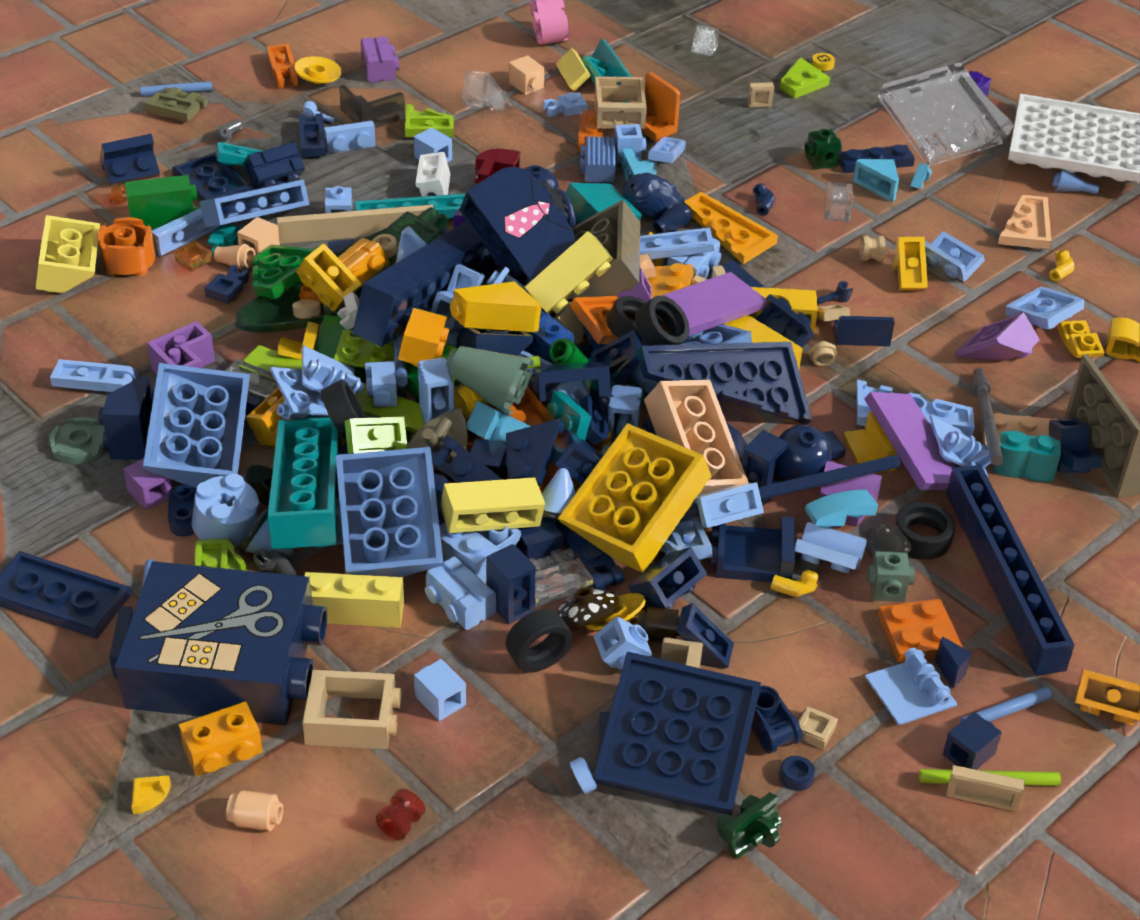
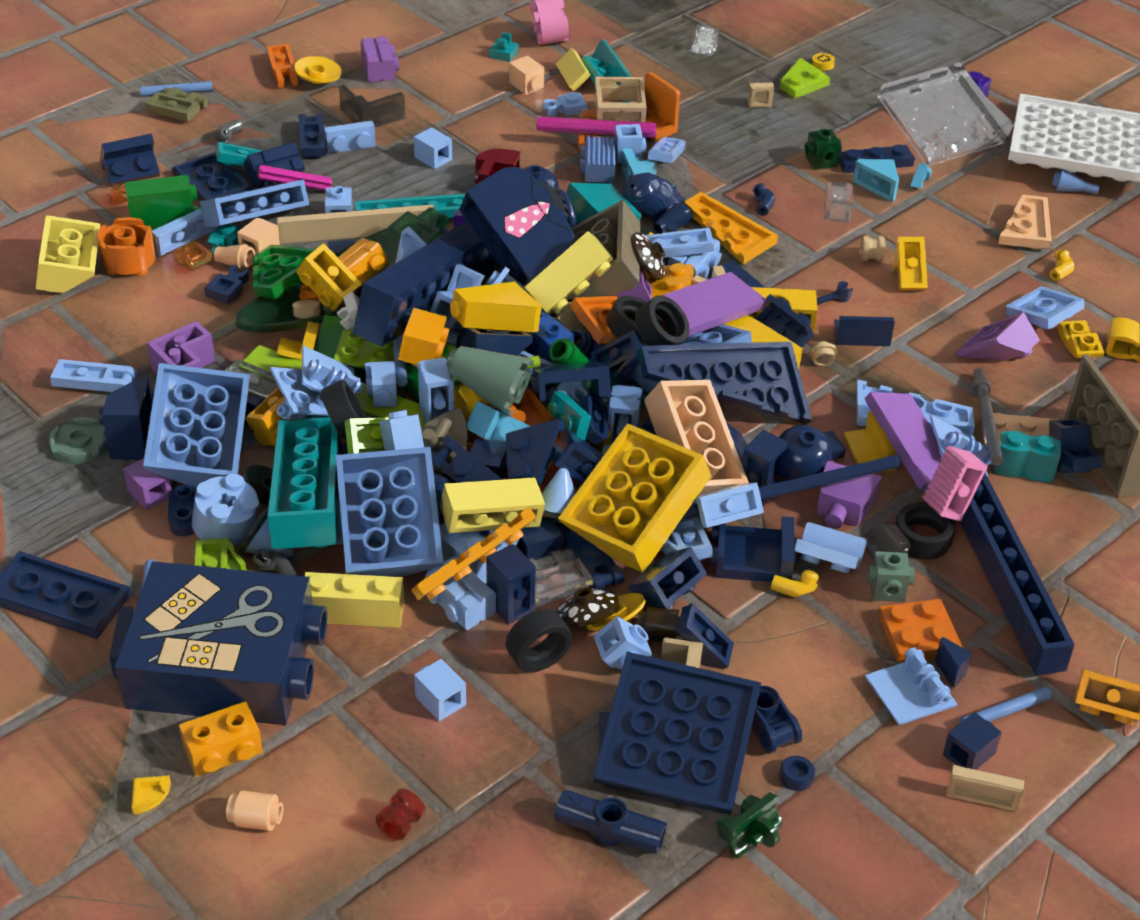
(280, 176): none -> dark pink axle
(311, 110): light blue hand -> none
(350, 732): tan window -> none
(388, 244): tan tile -> none
(401, 431): none -> light blue brick
(418, 122): lime wing -> none
(433, 174): white hinge -> none
(460, 567): none -> light orange wing
(482, 90): clear slope -> none
(503, 48): none -> teal tile
(583, 775): light blue tile -> none
(585, 335): none -> dark blue plate
(589, 126): none -> dark pink axle
(624, 827): none -> dark blue piece
(649, 255): none -> dark brown dish
(817, 727): tan tile -> none
(832, 312): tan tile -> none
(834, 508): medium azure slope -> none
(953, 256): light blue bracket -> none
(954, 483): none -> bright pink brick
(1031, 778): lime bar -> none

